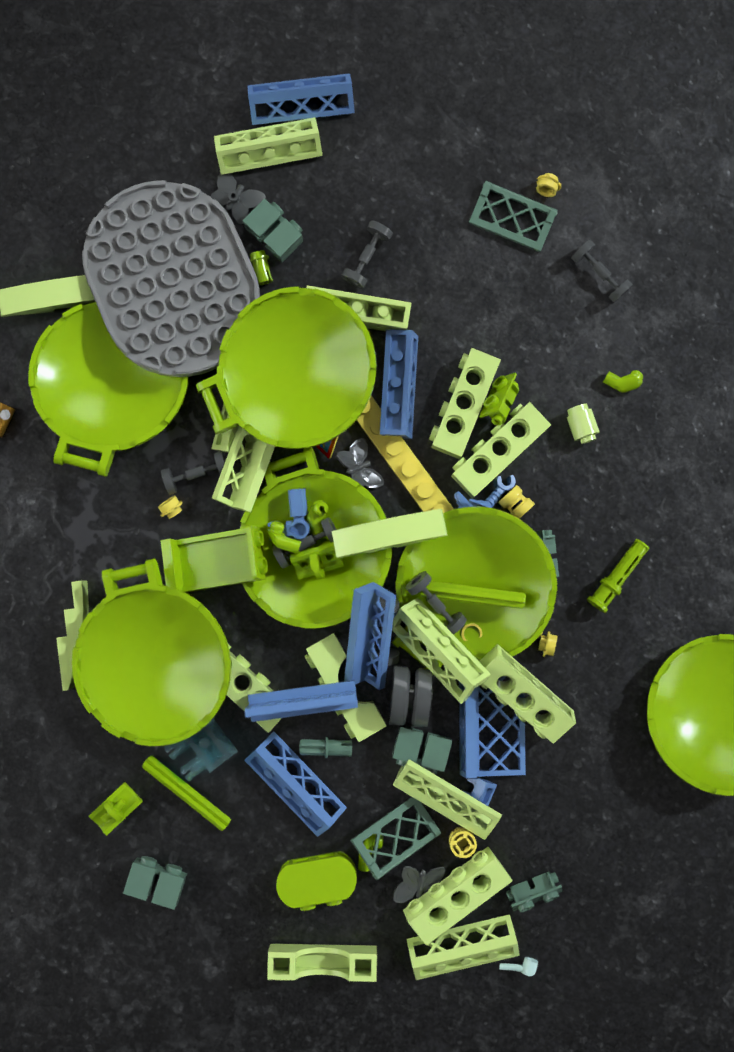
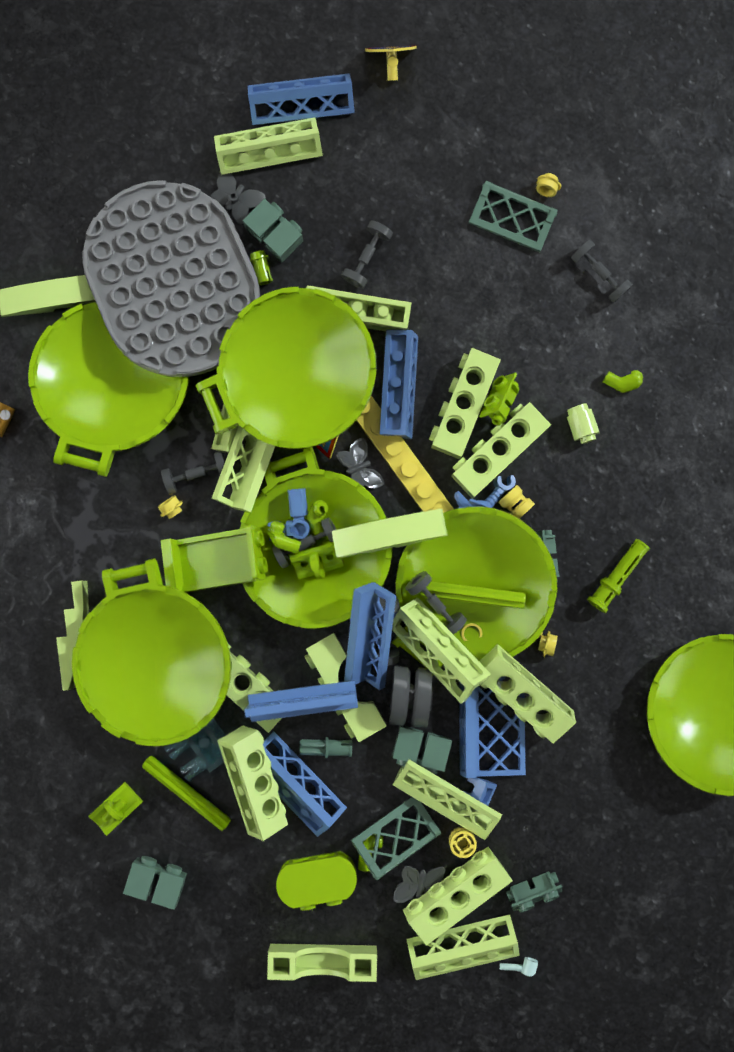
(253, 782): none -> yellowish green brick
(392, 61): none -> light yellow shield

